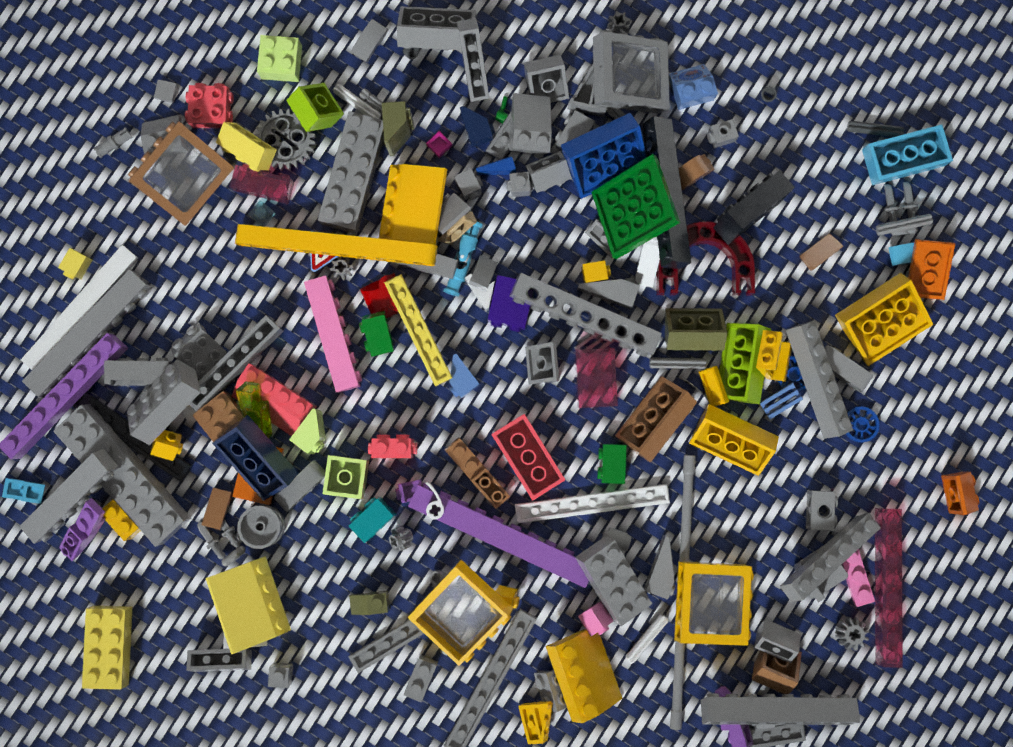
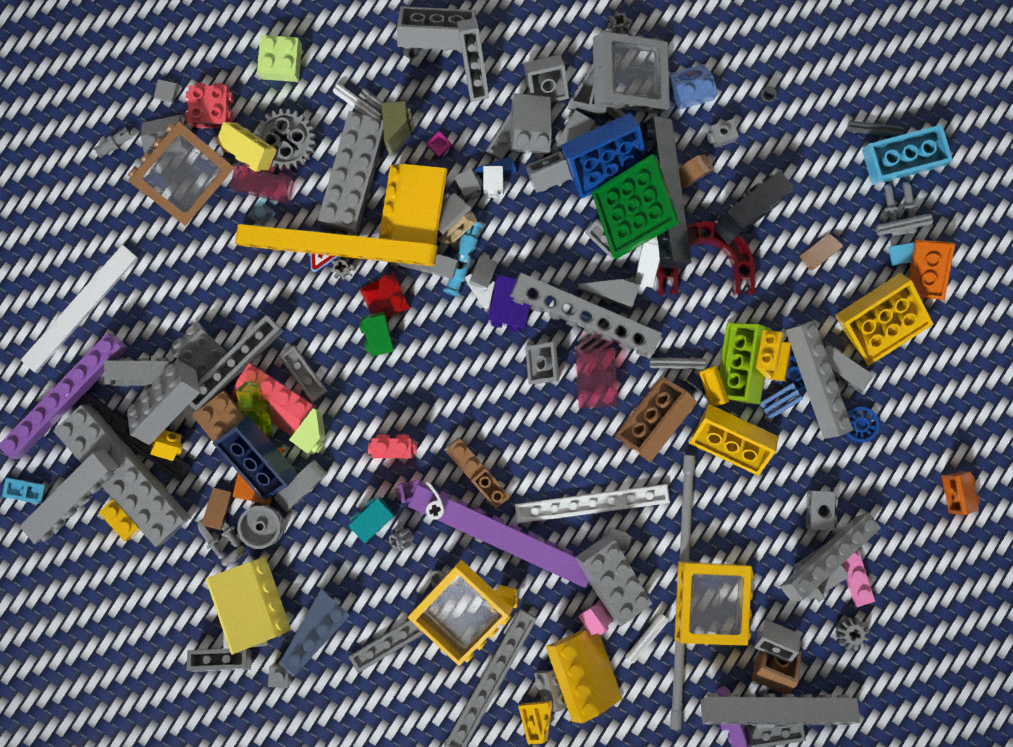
(74, 264): light yellow brick -> none
(83, 531): medium lavender slope -> none
(87, 333): light grey brick -> none
(107, 647): light yellow brick -> none
(303, 374): none -> light grey tile
(315, 107): lime brick -> none
(317, 627): none -> sand blue wedge
(332, 334): bright pink brick -> none
(345, 477): yellowish green brick -> none
(369, 40): light grey slope -> none
(369, 603): olive slope -> none
(418, 330): light yellow tile -> none
(420, 678): light grey brick -> none
(462, 379): medium blue slope -> none
(477, 127): dark blue slope -> none
(493, 181): none -> white slope
(501, 115): green hand -> none
(519, 184): light grey brick -> none
(528, 457): coral brick -> none
(595, 272): yellow brick -> none
(612, 464): green brick -> none
(661, 576): light grey slope -> none
(695, 329): olive slope -> none
(888, 588): clear pink brick -> none

